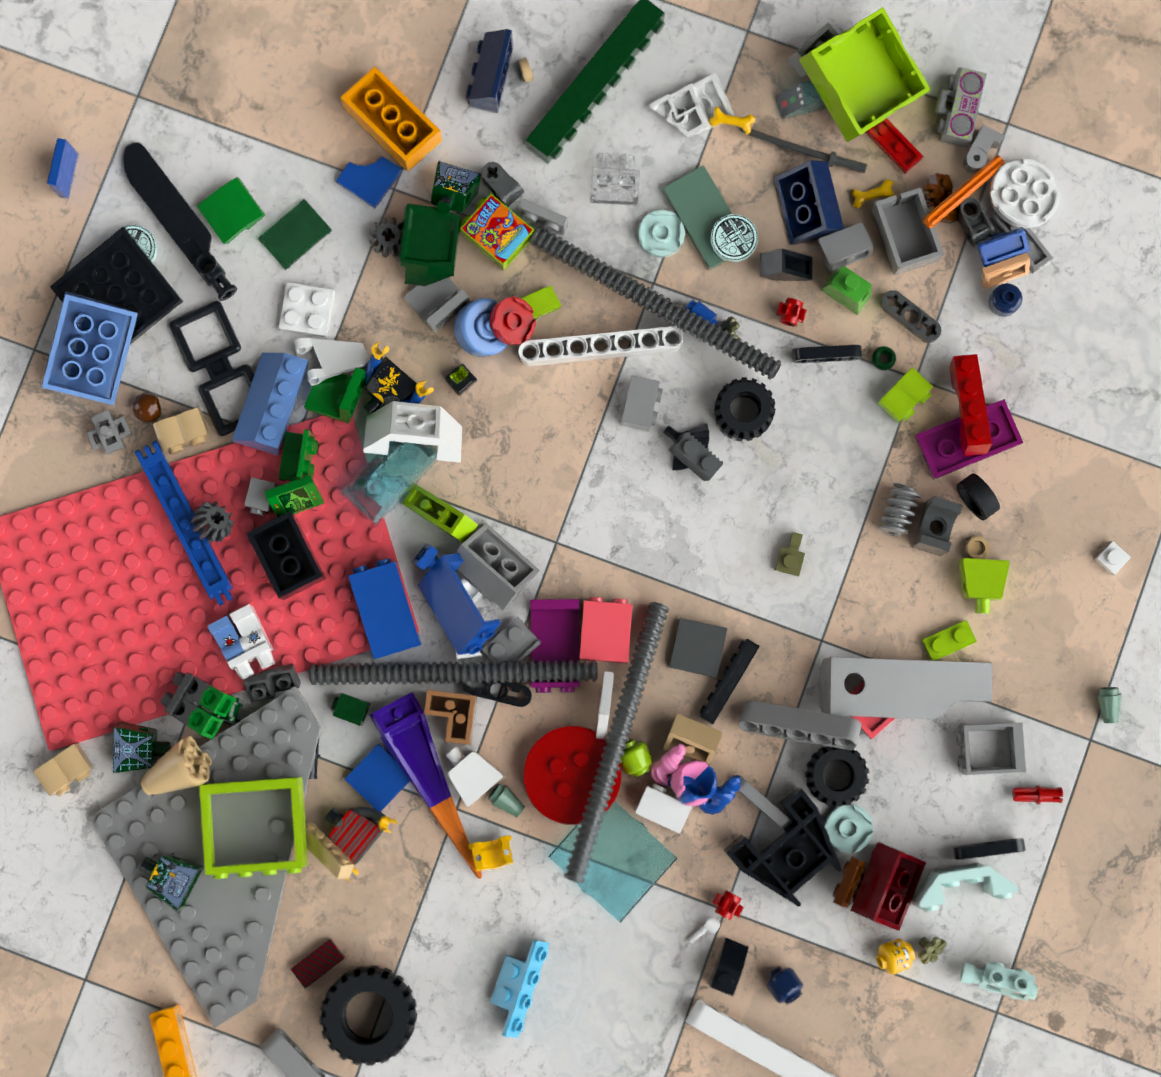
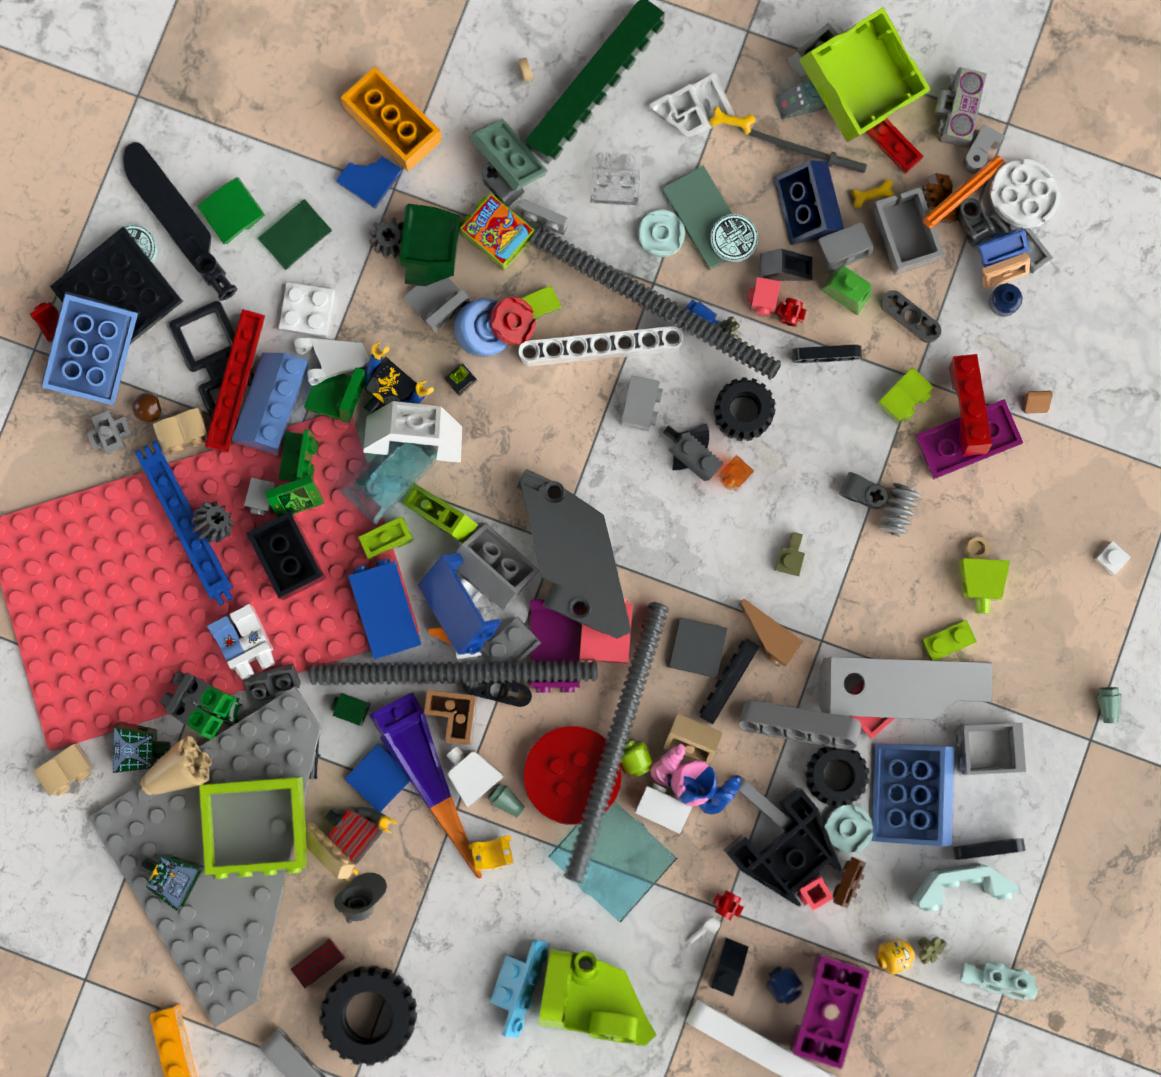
(46, 317): none -> red bracket
(62, 168): tile -> none
(235, 381): none -> red tile
(360, 896): none -> dark grey piece
(386, 537): none -> lime plate
(426, 557): blue plate -> none
(439, 633): none -> orange slope
(454, 187): torso -> none
(490, 70): dark blue slope -> none
(508, 154): none -> sand green tile
(575, 556): none -> dark grey panel
(592, 1000): none -> lime panel
(605, 705): white tile -> none
(735, 474): none -> clear orange brick
(764, 296): none -> coral brick
(773, 637): none -> medium nougat slope
(815, 893): none -> coral brick
(834, 984): none -> magenta plate
(859, 489): none -> dark grey piece
(888, 886): dark red slope -> none
(889, 353): dark green plate -> none
(913, 794): none -> medium blue slope
(942, 512): dark grey piece -> none
(978, 496): black tyre -> none
(1037, 401): none -> medium nougat slope
(1037, 794): red axle -> none

